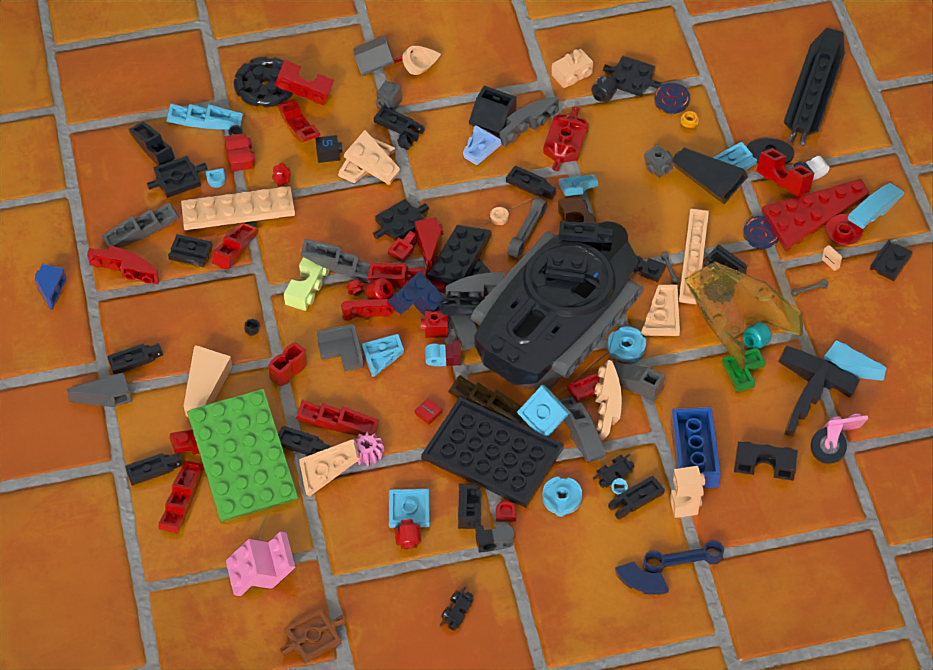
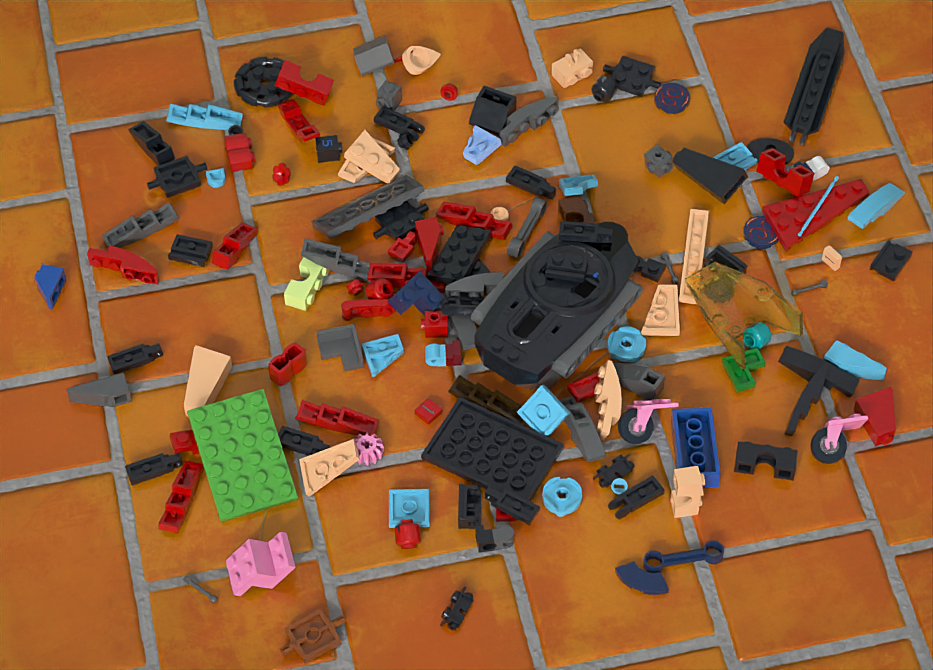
(213, 598): none -> dark grey hinge
(237, 208): light nougat plate -> none
(251, 327): black hinge -> none
(368, 206): none -> dark grey plate
(452, 89): none -> red plate
(468, 216): none -> red slope
(512, 504): none -> black hinge
(561, 147): red plate -> none
(636, 423): none -> plate
(689, 119): light orange plate -> none
(818, 206): none -> medium azure piece
(842, 230): red dish -> none
(880, 413): none -> red slope

